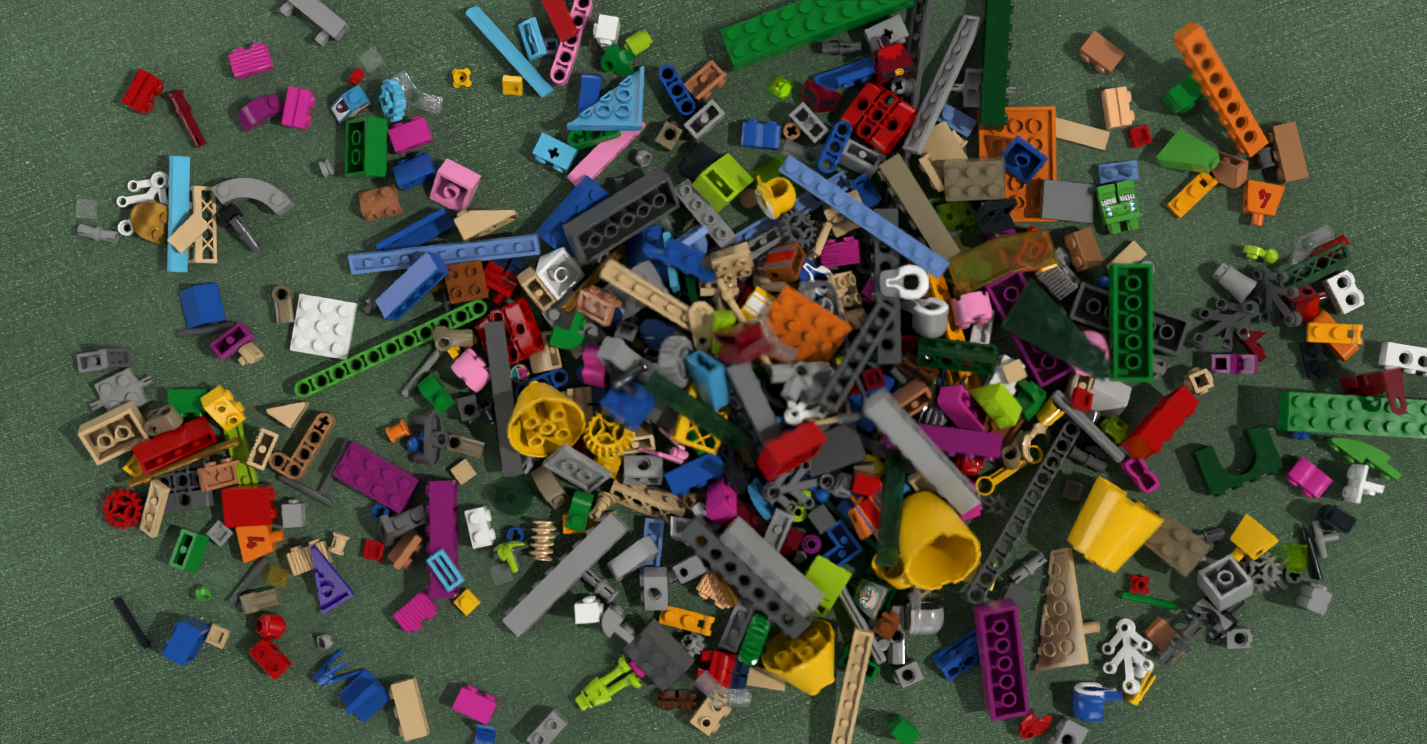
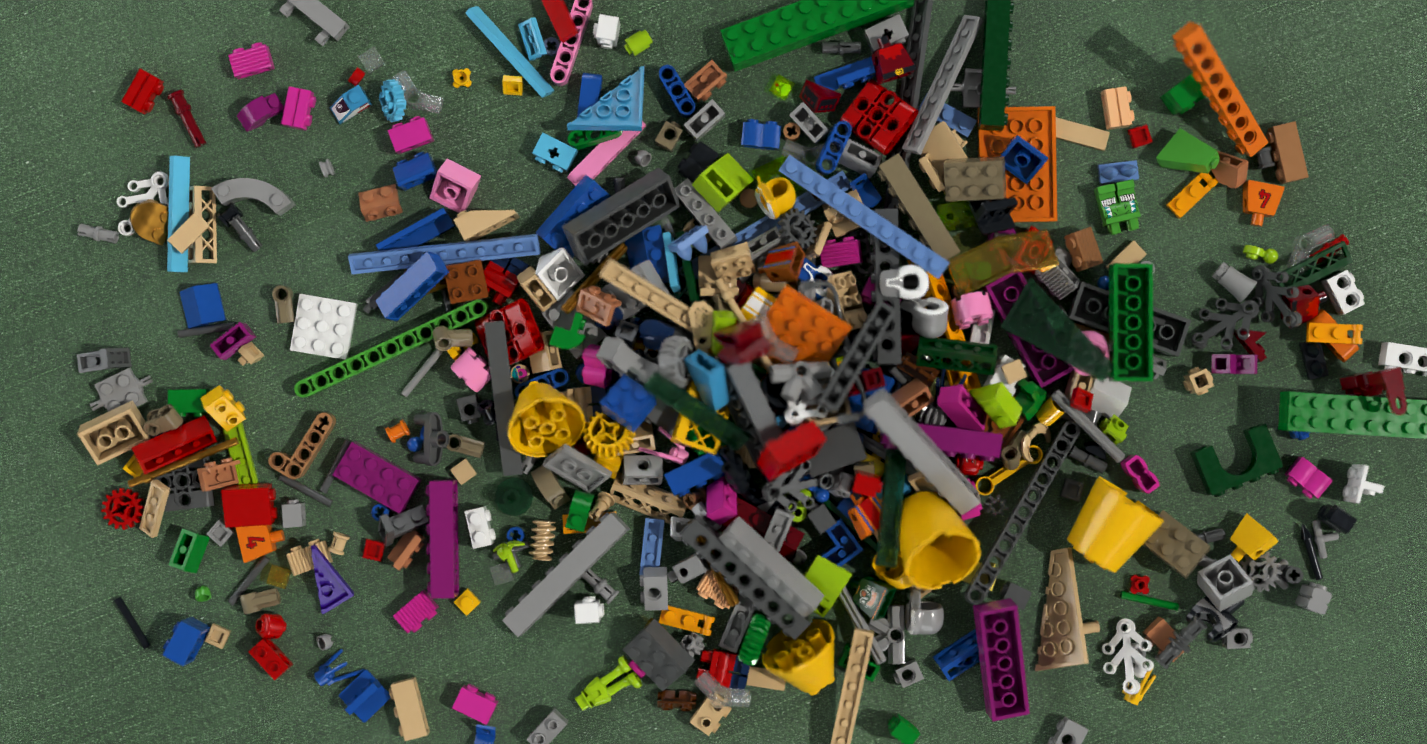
(86, 209): clear tile -> none
(262, 449): tan brick -> none
(289, 414): tan slope -> none
(366, 148): green brick -> none
(436, 393): green brick -> none
(447, 572): medium azure tile -> none
(613, 623): light grey brick -> none
(617, 60): green plate -> none
(622, 381): black piece -> none
(633, 558): light grey beam -> none
(681, 256): blue bracket -> none
(763, 506): dark azure slope -> none
(810, 537): magenta brick -> none
(888, 624): dark orange bracket -> none
(901, 85): dark grey bush -> none
(1028, 568): light grey pin -> none
(1032, 726): red plate -> none
(1066, 201): dark grey tile -> none
(1090, 698): blue piece -> none
(1100, 53): nougat brick -> none
(1160, 424): red brick -> none
(1296, 558): clear neon green plate -> none
(1358, 452): bright green slope -> none

